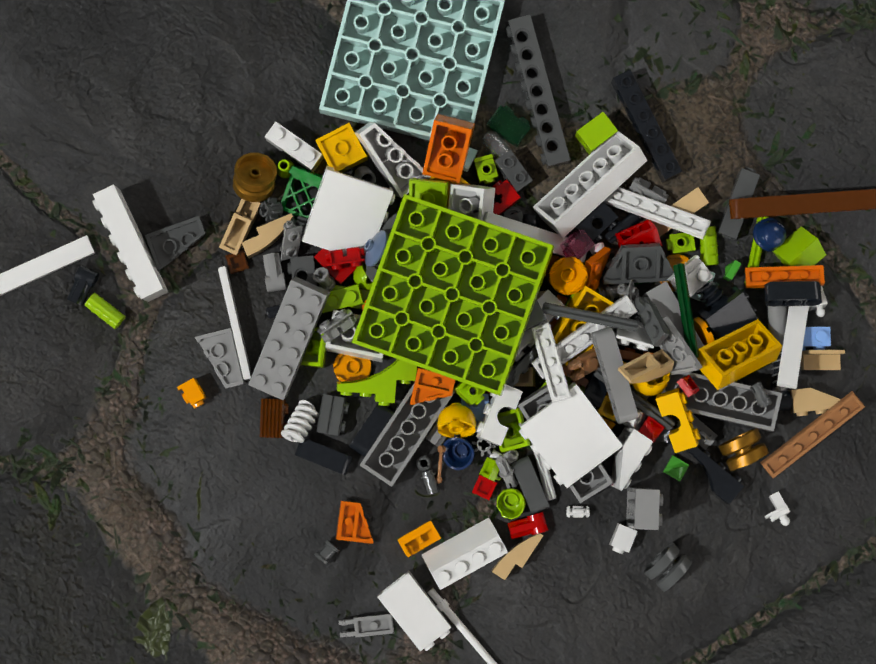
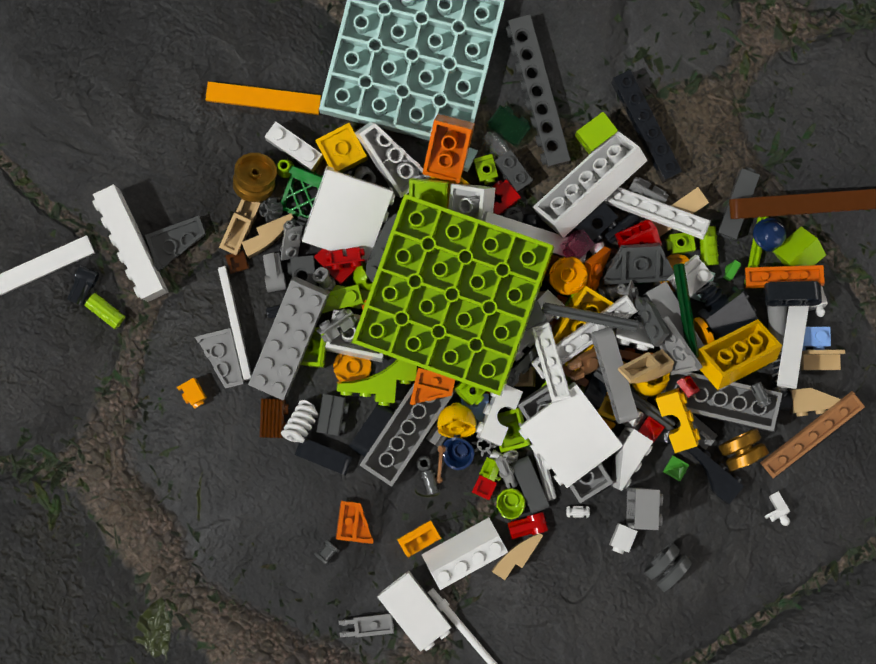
(263, 98): none -> light orange tile
(375, 248): sand blue dish -> none

